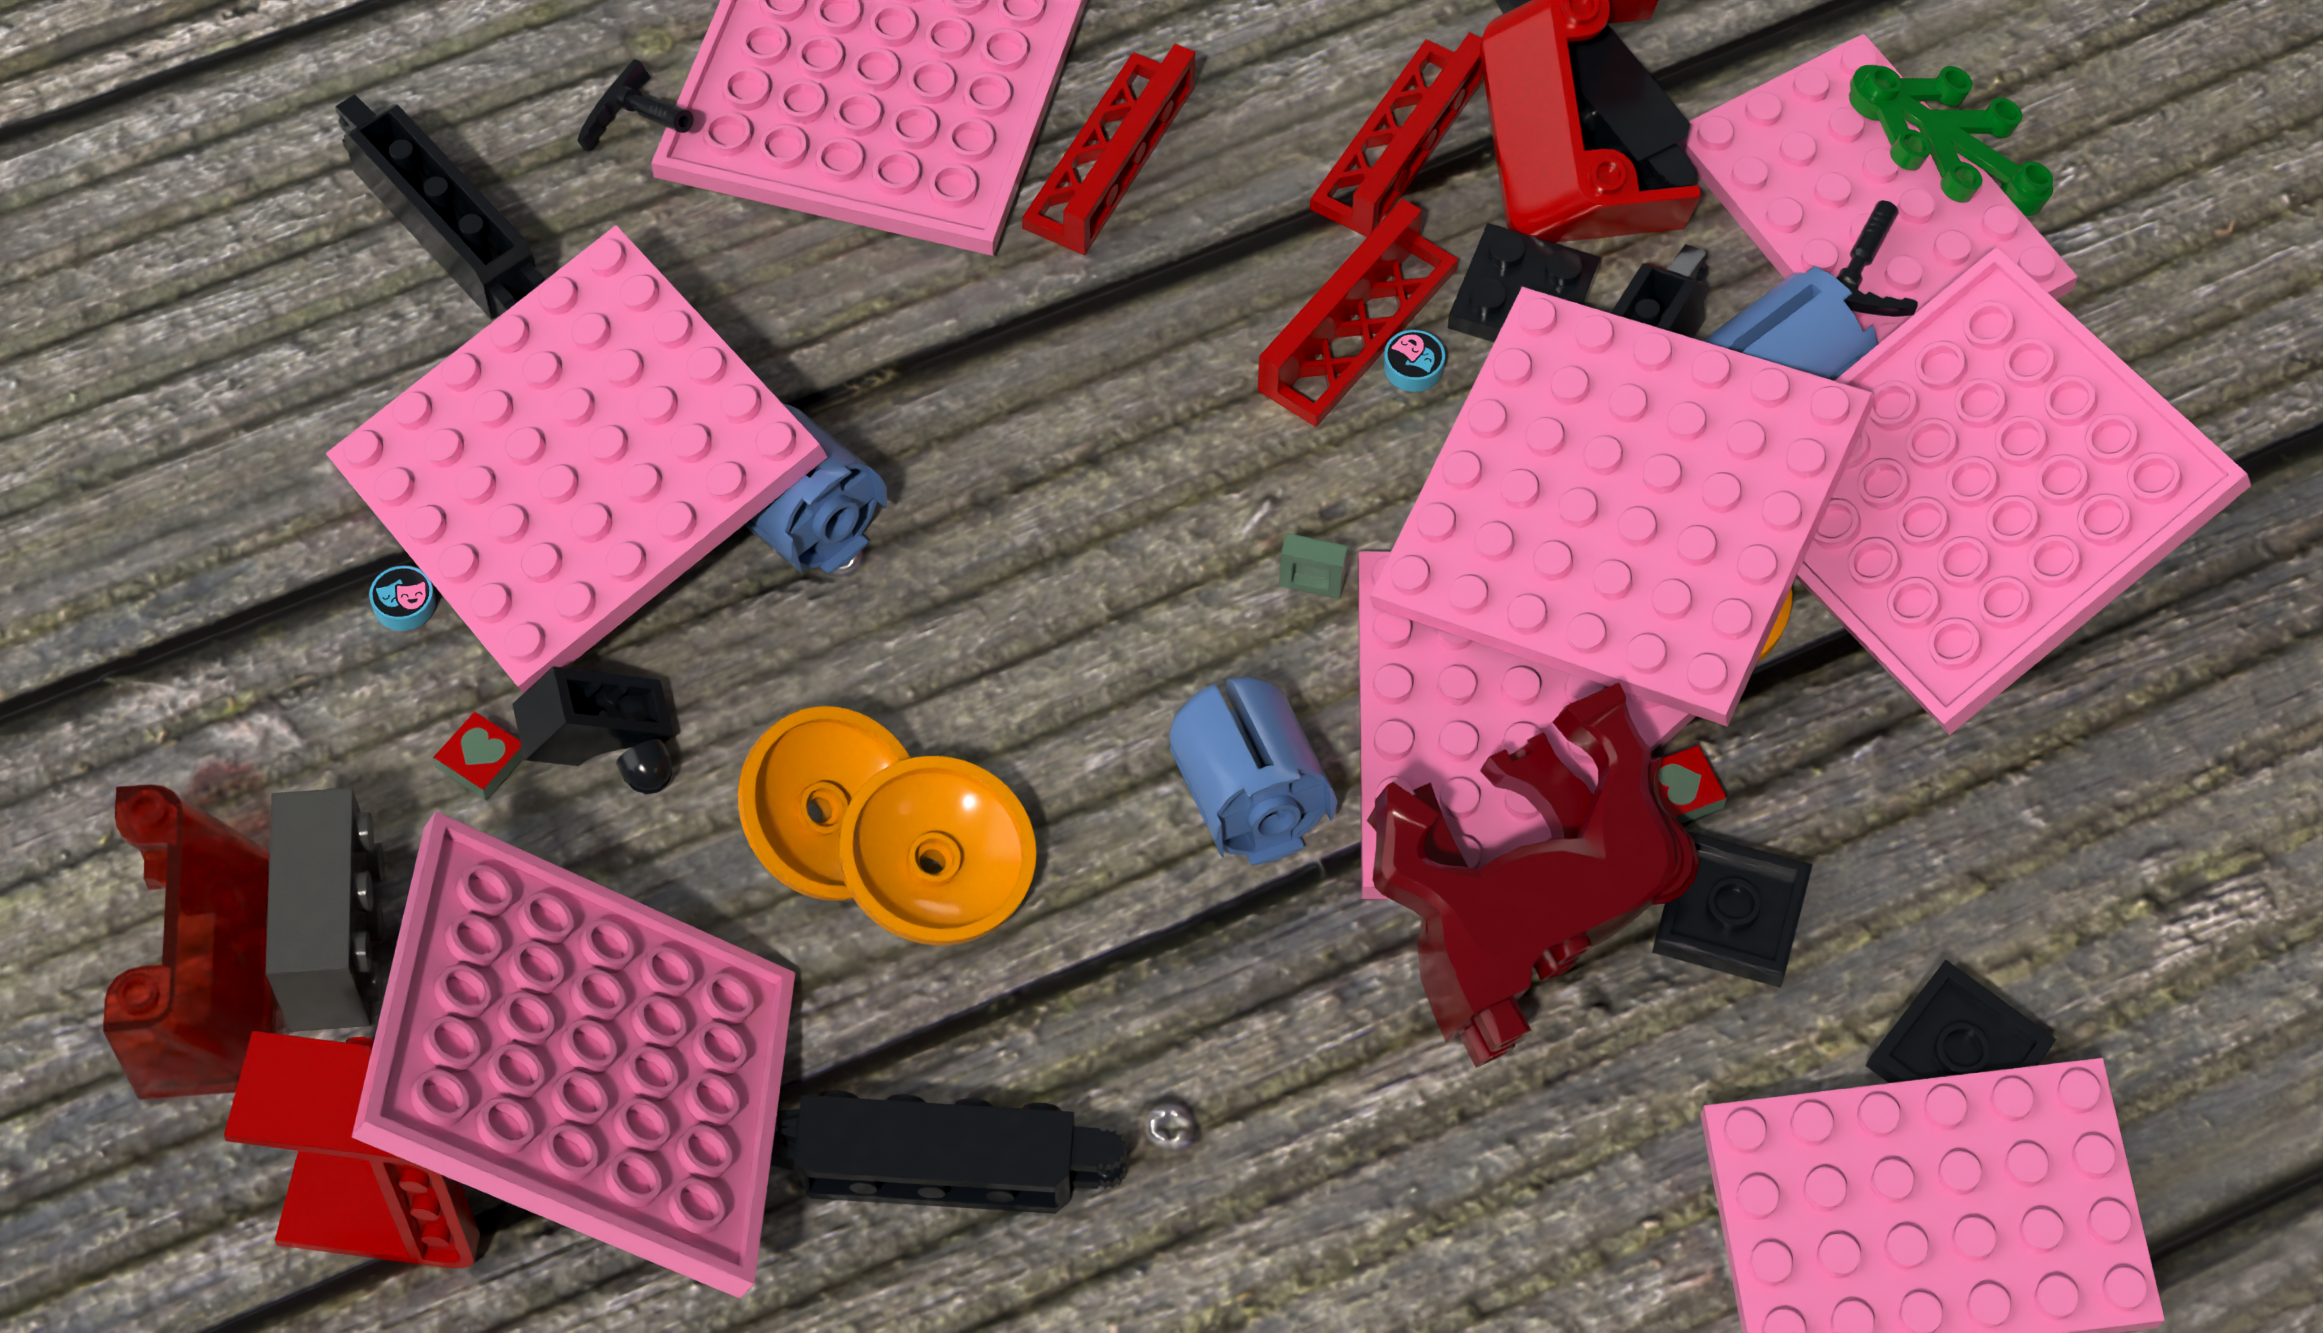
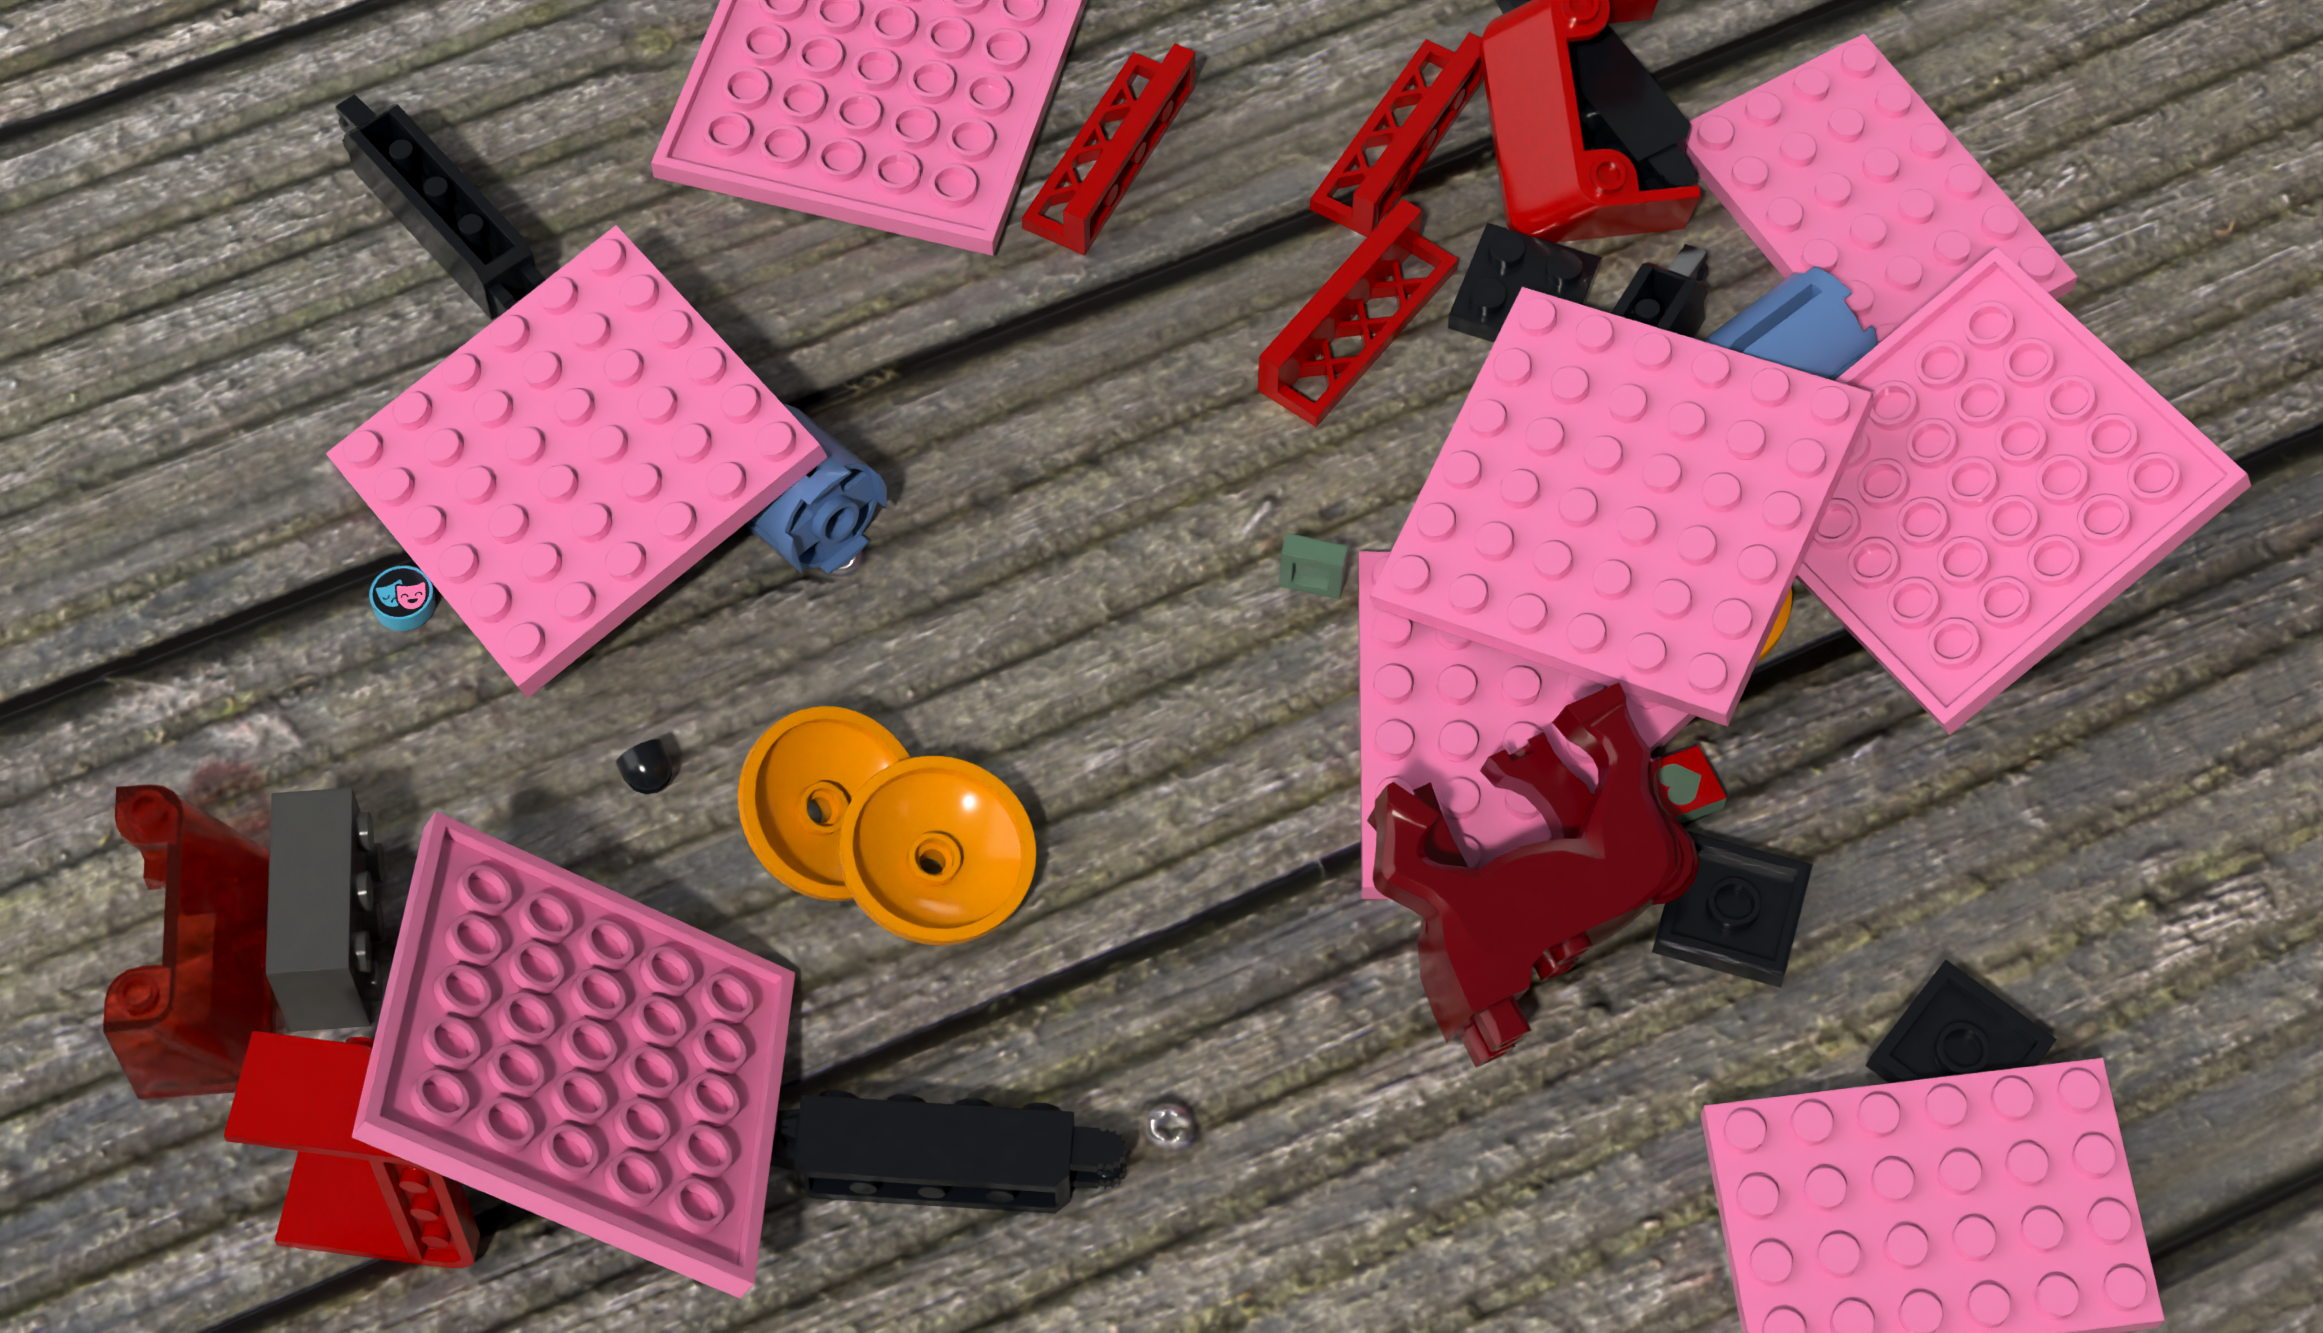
(479, 755): tile -> none
(587, 714): black arch -> none
(625, 95): black piece -> none
(1250, 768): medium blue cylinder -> none
(1414, 360): tile -> none
(1863, 255): black piece -> none
(1893, 100): green plant -> none

